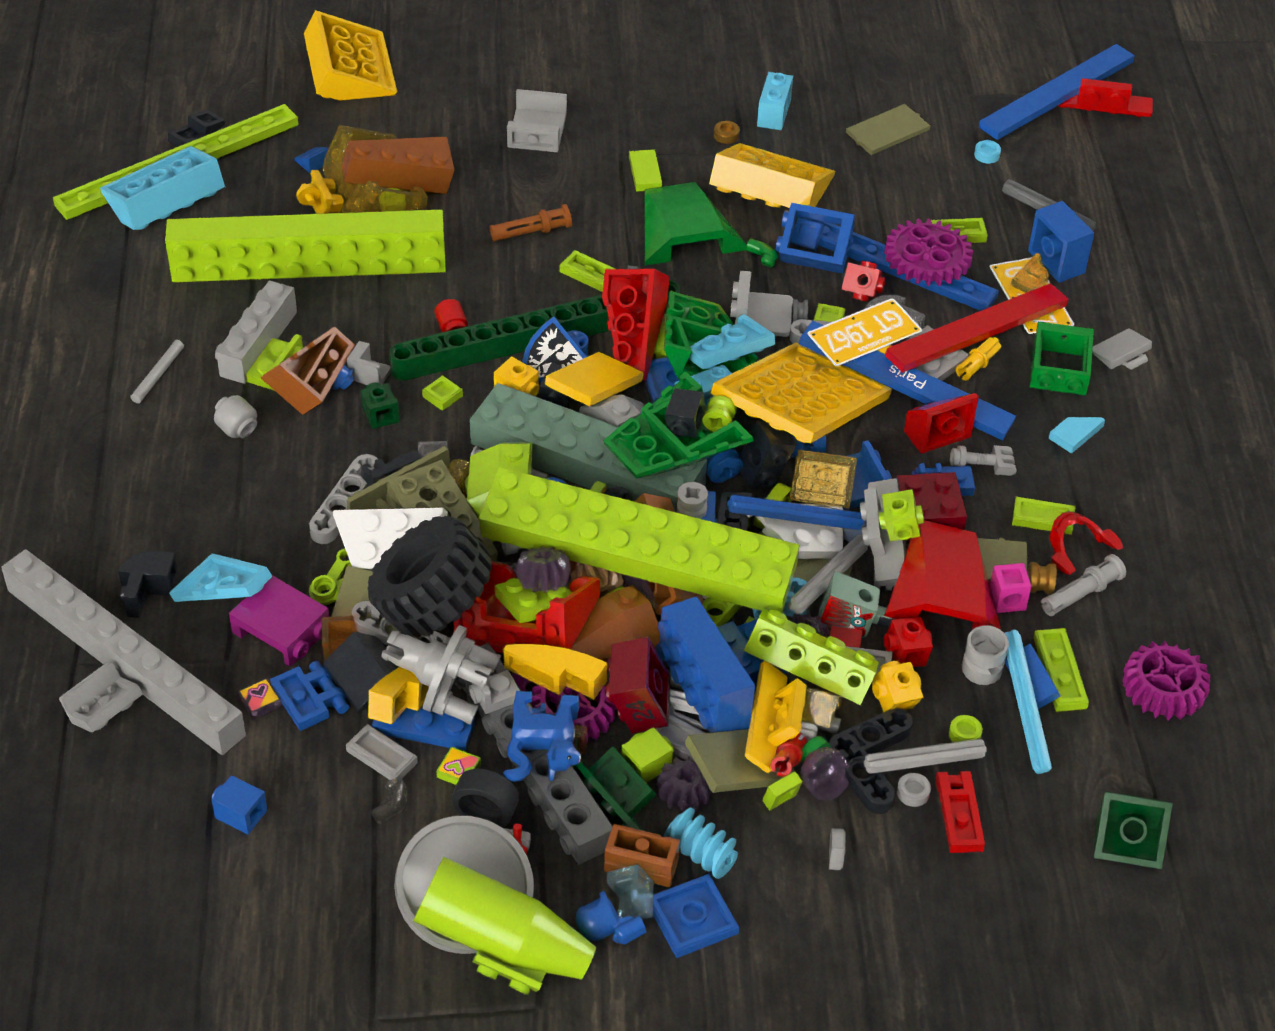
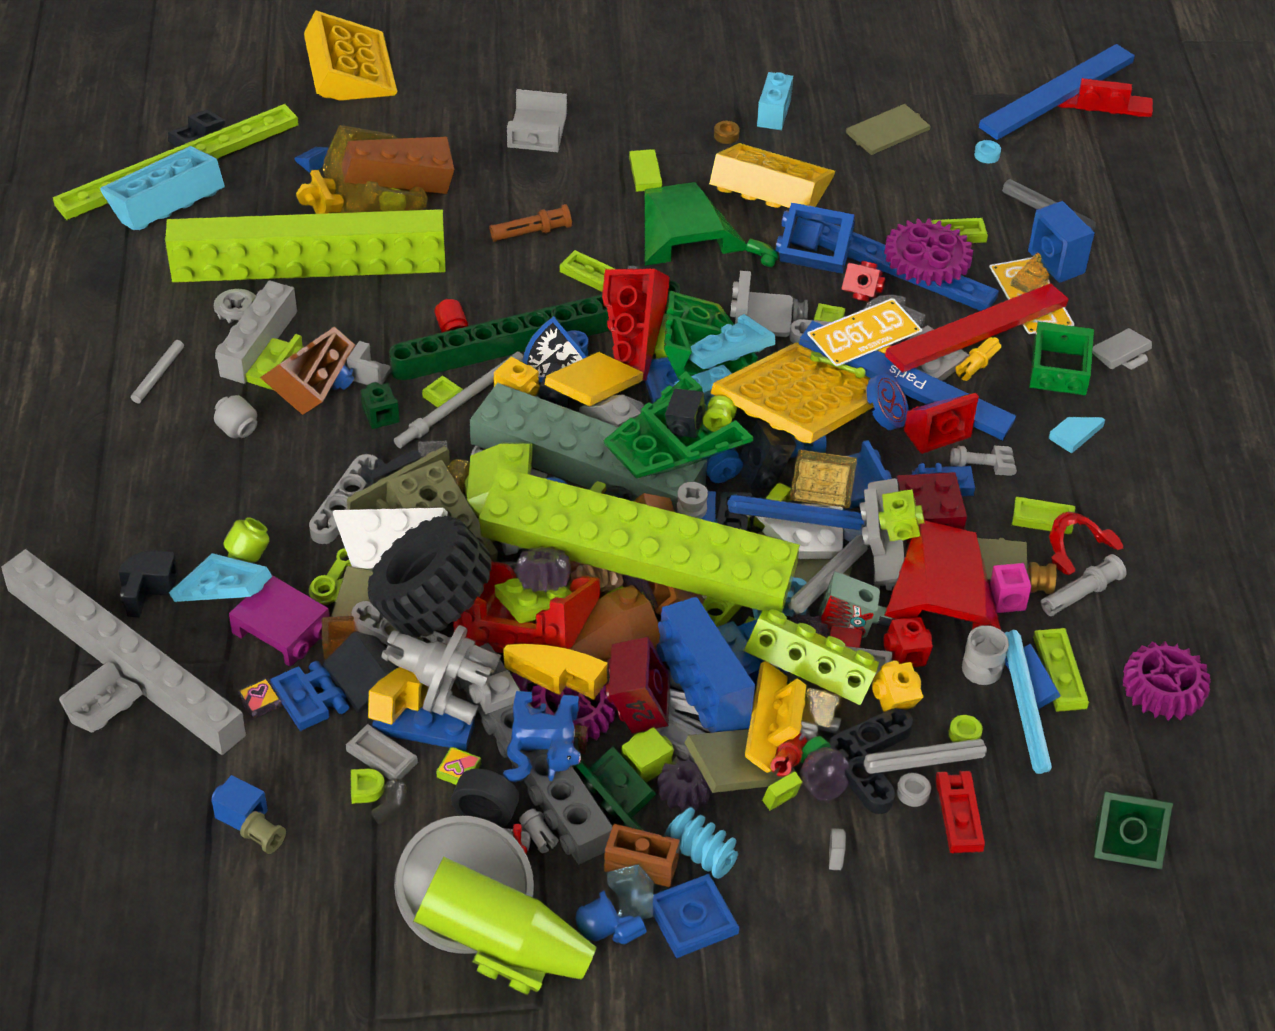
(236, 298): none -> light grey gear
(246, 540): none -> lime head
(263, 832): none -> olive bush
(366, 785): none -> lime tile
(421, 426): none -> light grey bar
(533, 823): none -> light grey pin
(859, 372): none -> lime hinge
(888, 401): none -> blue tile

